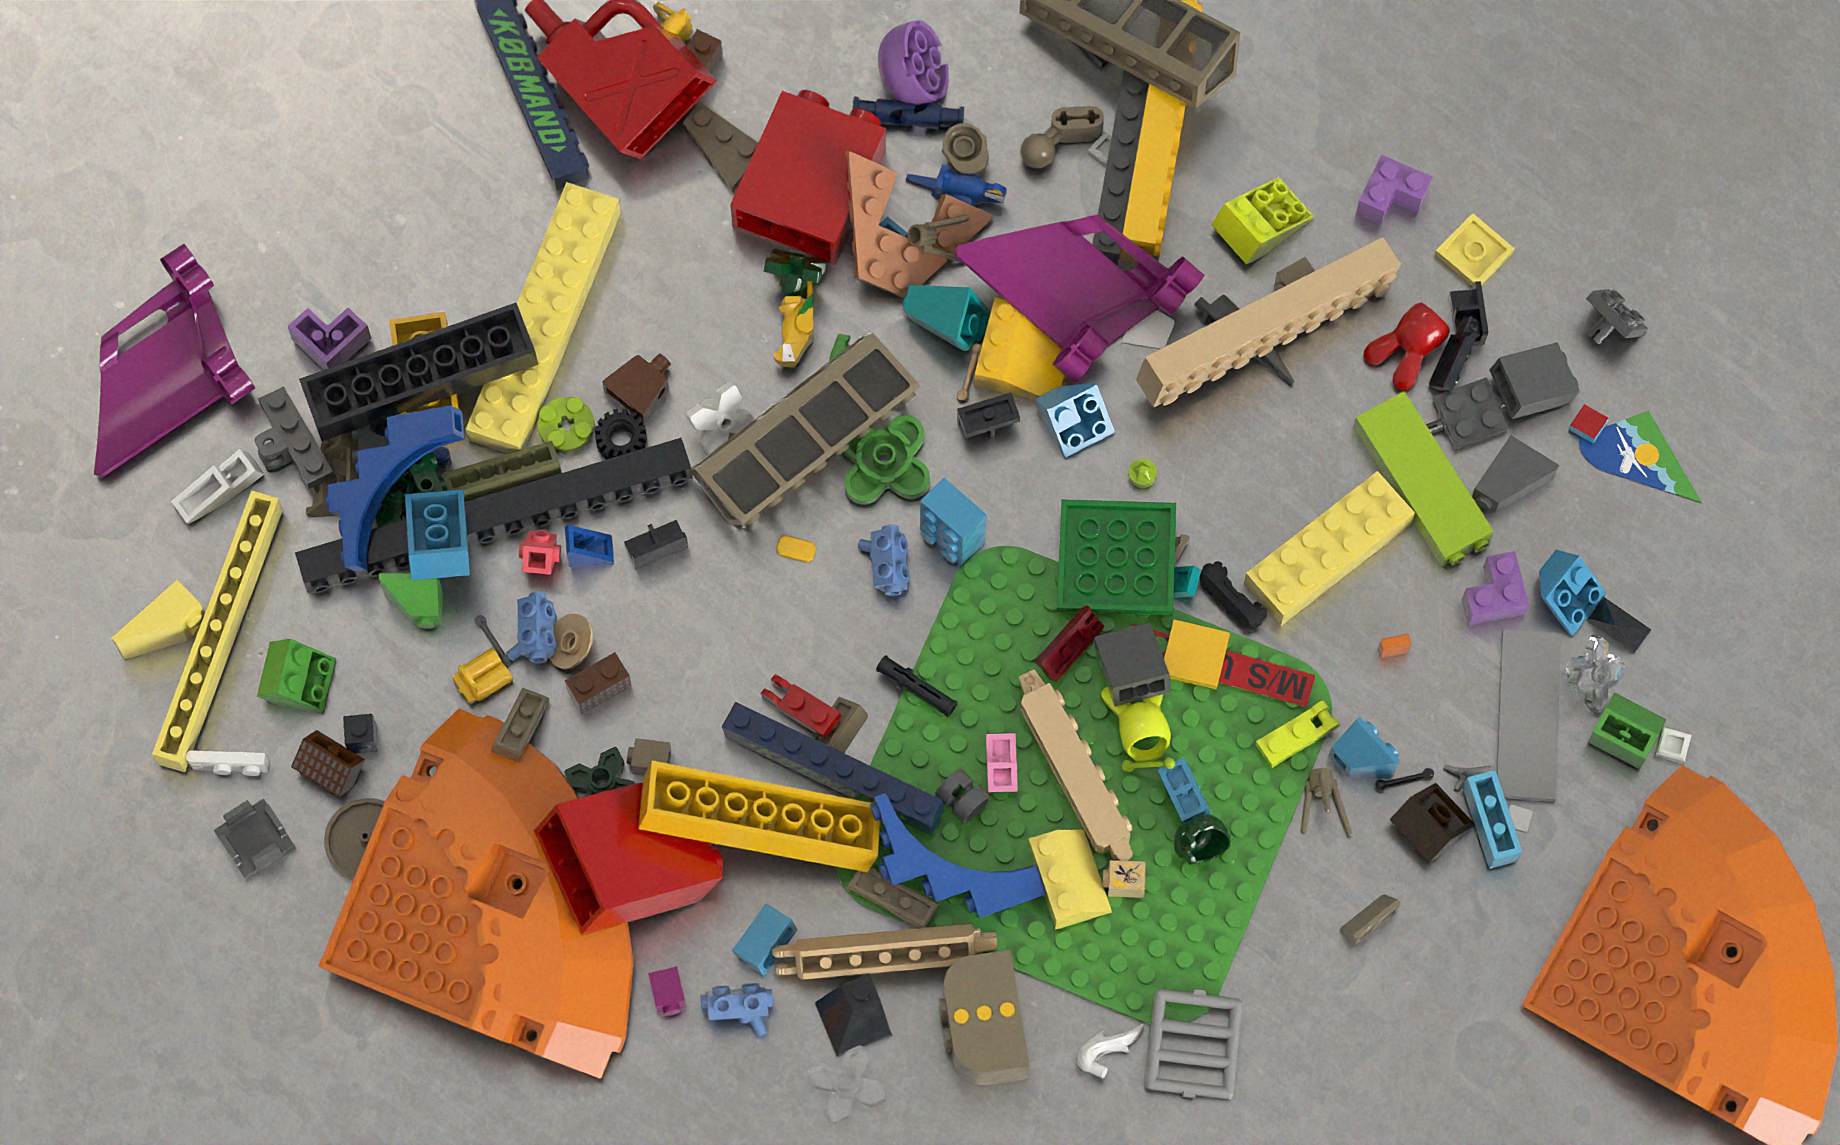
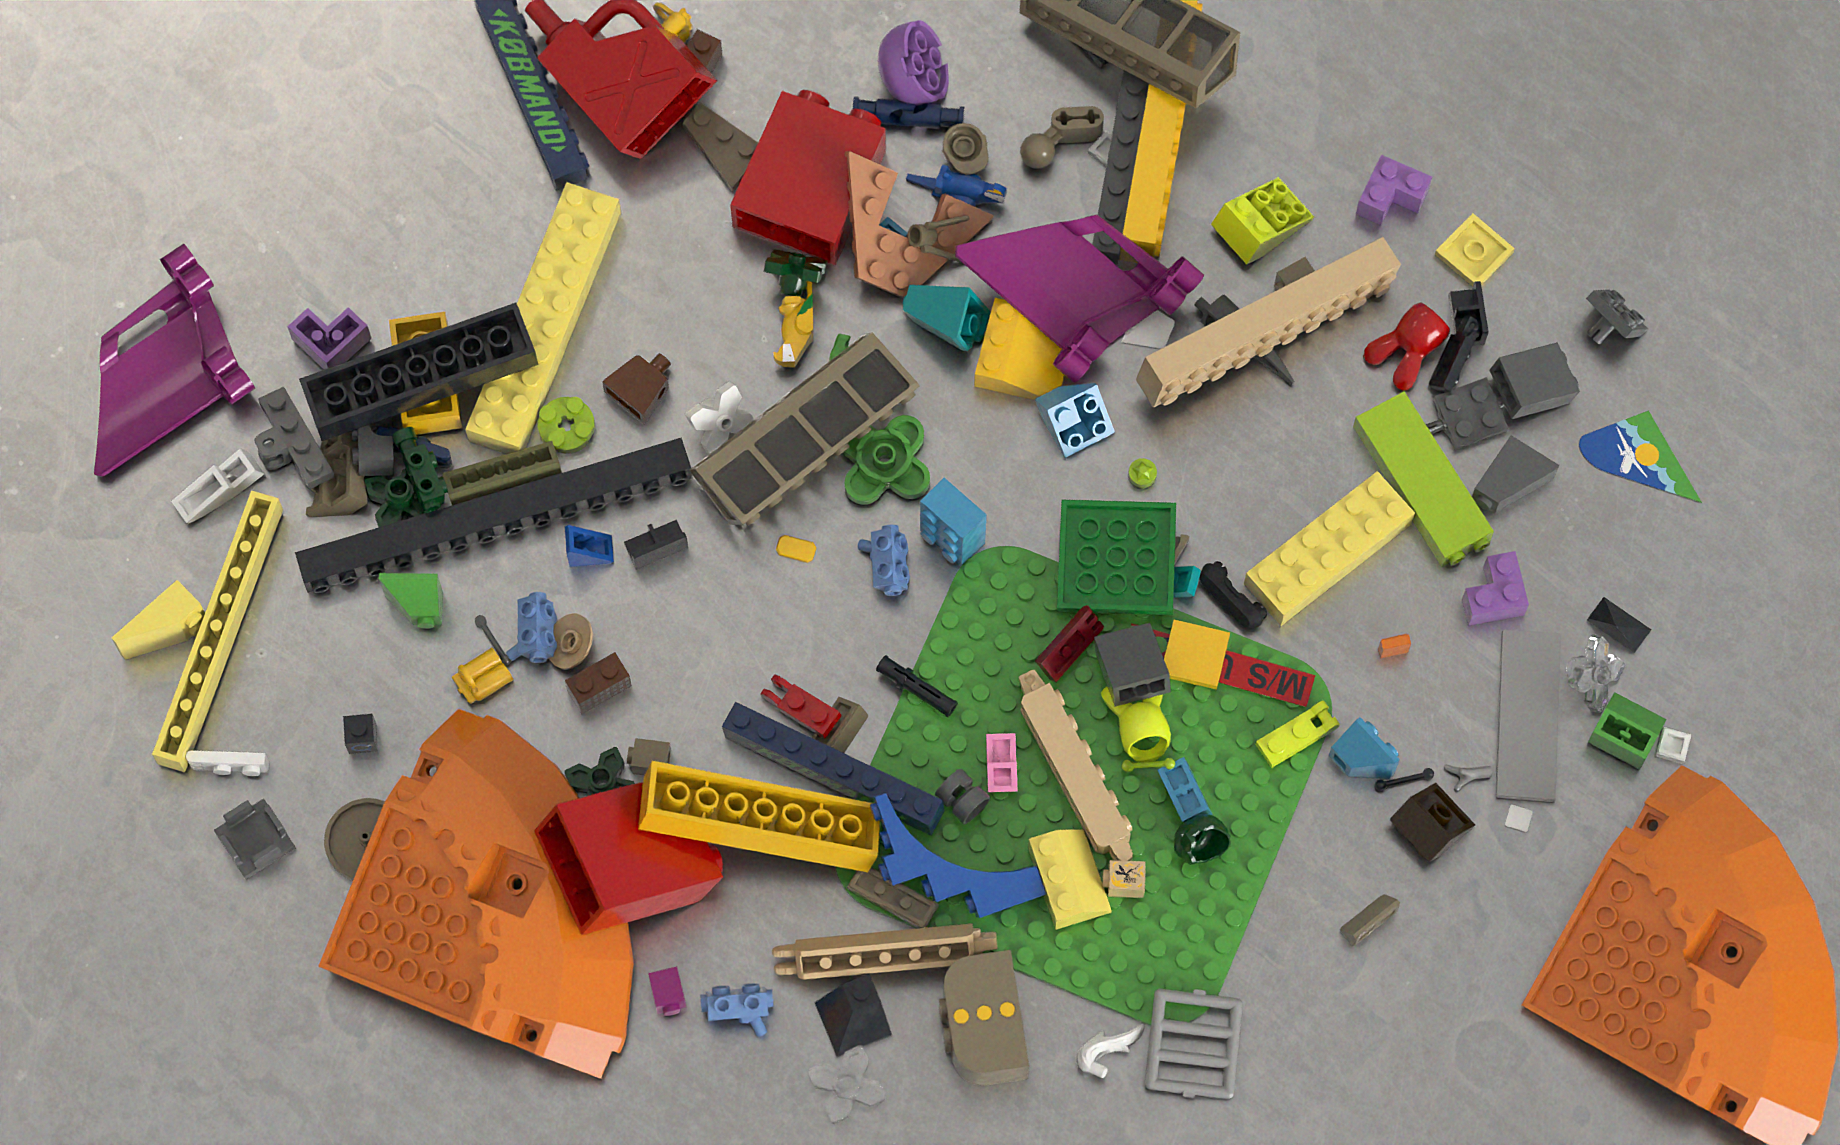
(296, 676): bright green slope -> none
(327, 763): reddish brown brick -> none
(378, 468): blue arch -> none
(437, 534): dark azure brick -> none
(520, 724): dark tan tile -> none
(539, 552): coral brick -> none
(614, 421): black tyre -> none
(766, 931): dark azure hinge -> none
(963, 394): tan hinge -> none
(988, 415): black panel -> none
(1323, 785): dark tan plant -> none
(1492, 819): medium azure brick -> none
(1569, 589): dark azure slope -> none
(1588, 423): red tile -> none

